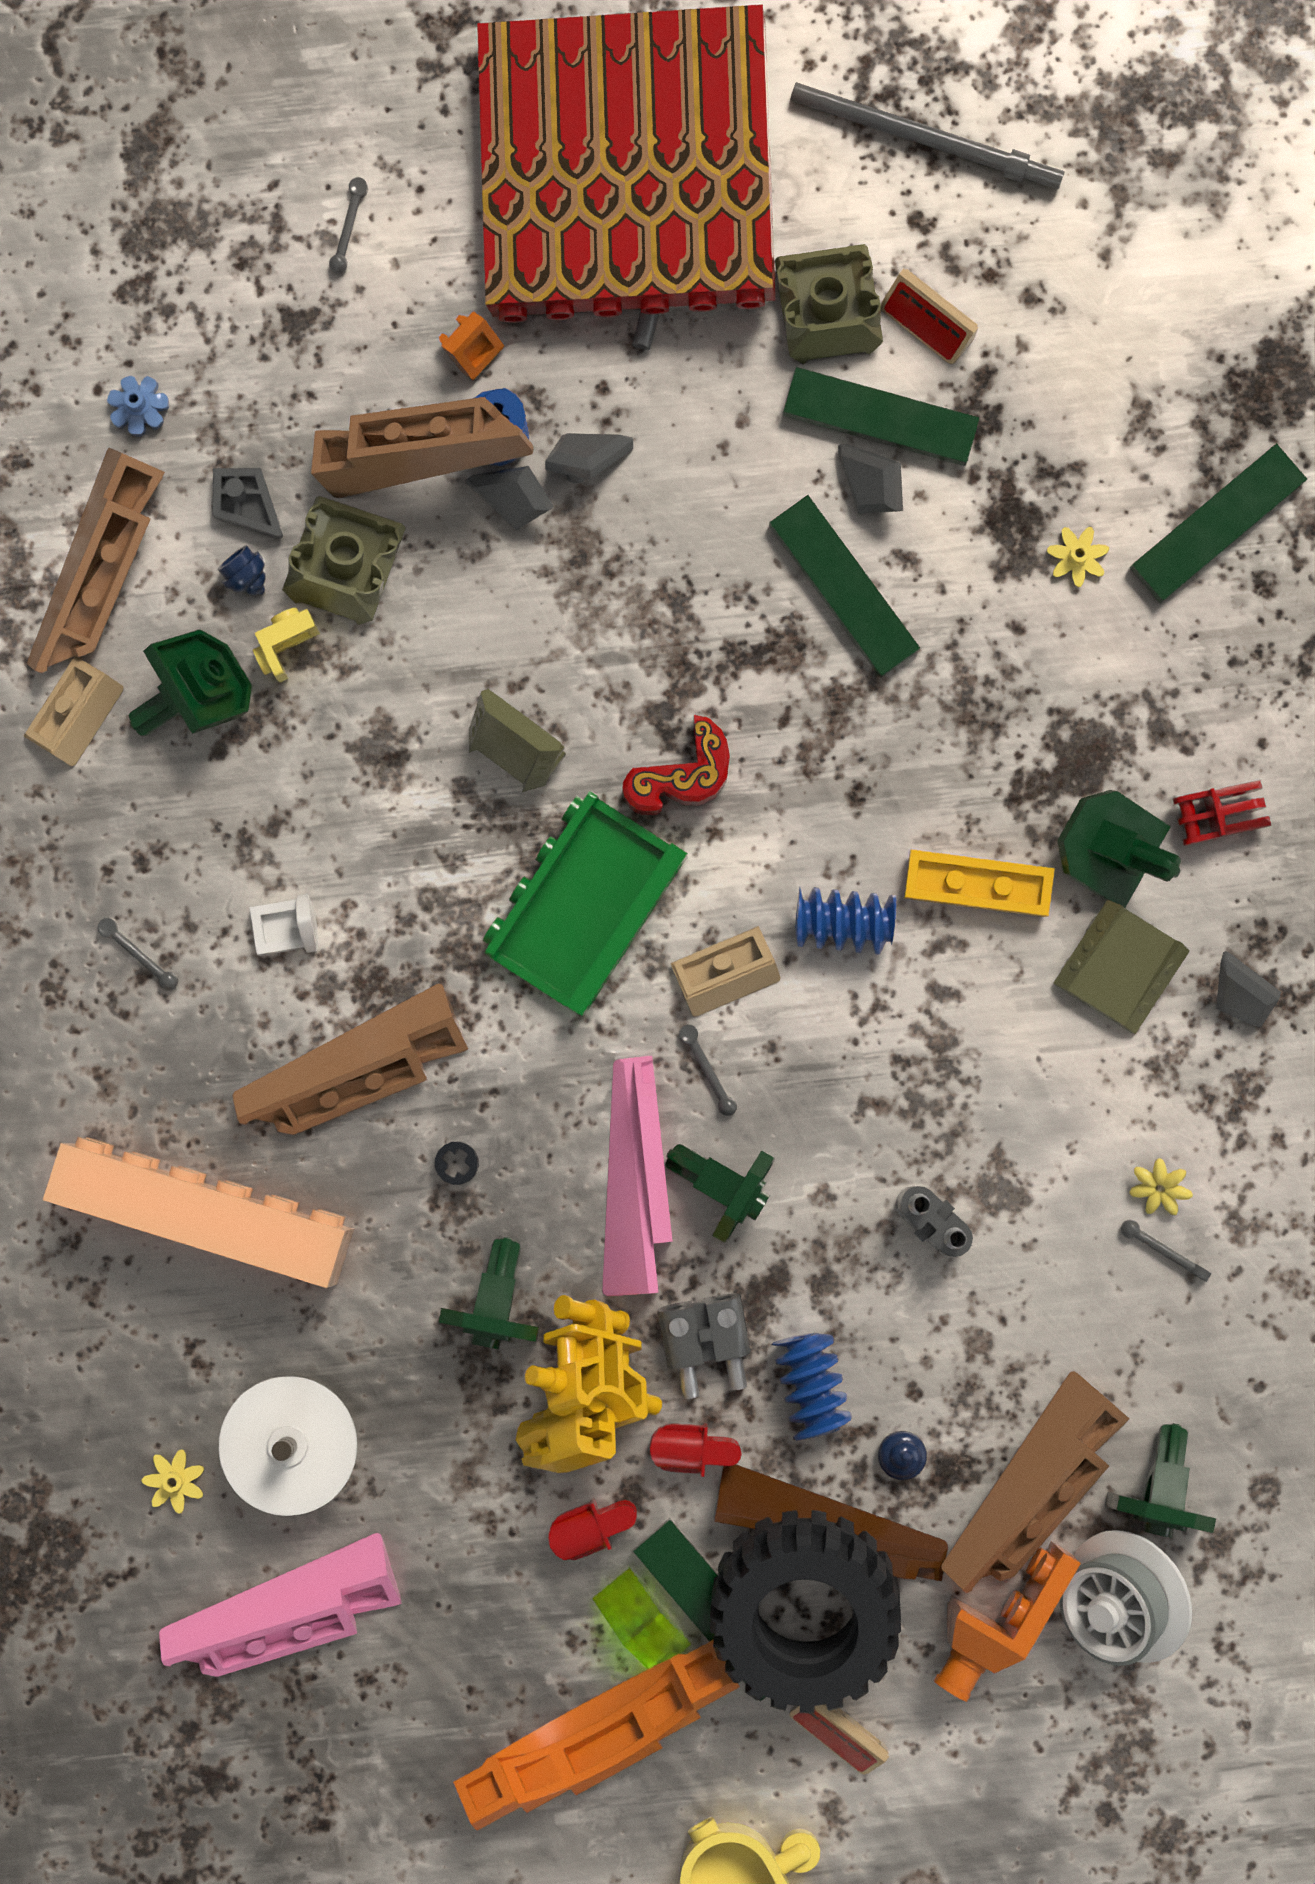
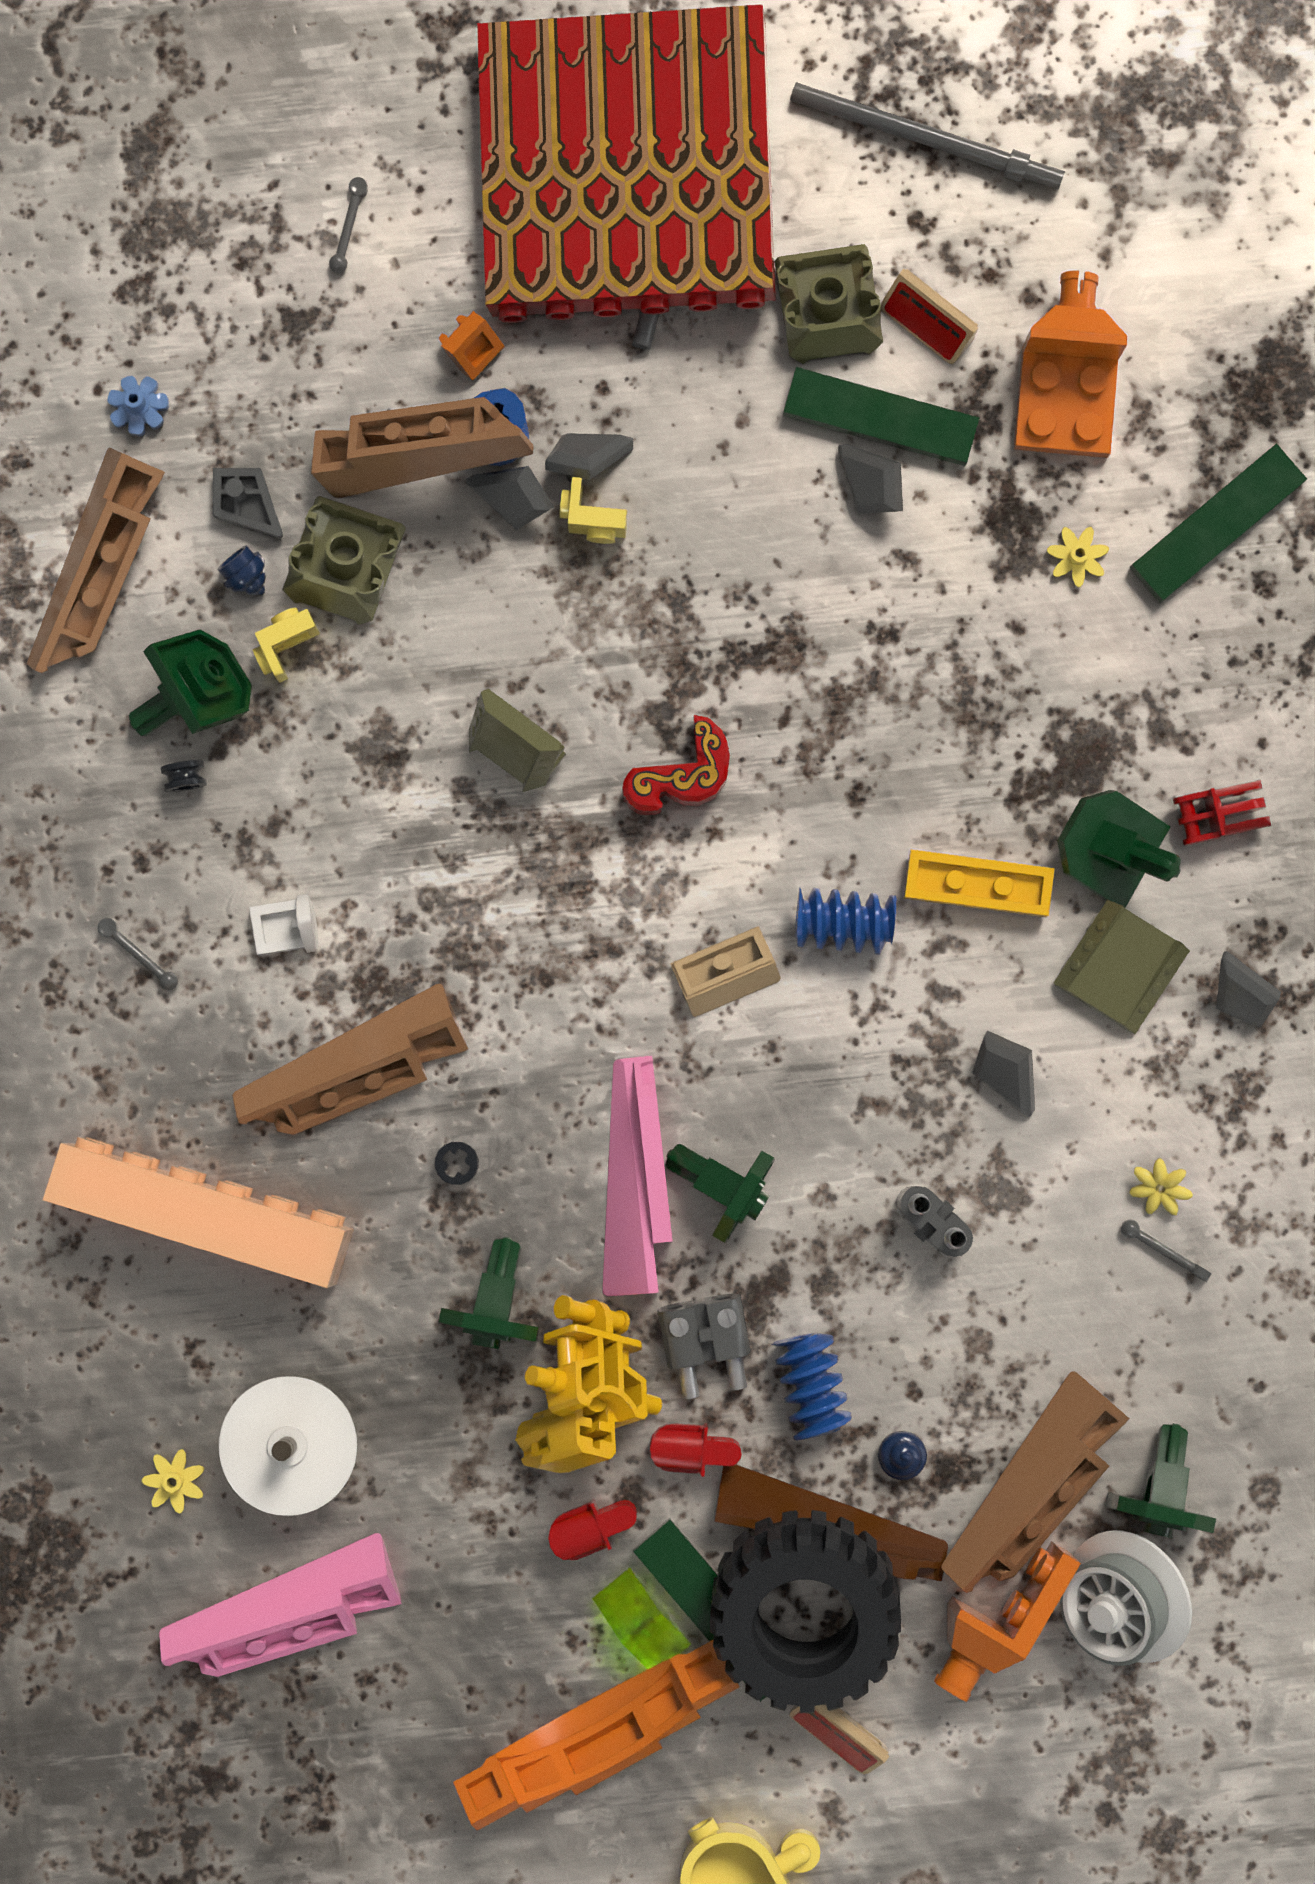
(74, 711): tan slope -> none
(183, 776): none -> black bush
(583, 903): green panel -> none
(597, 523): none -> light yellow bracket
(688, 1035): dark grey hinge -> none
(844, 586): dark green tile -> none
(1007, 1070): none -> dark grey piece
(1070, 375): none -> orange plate

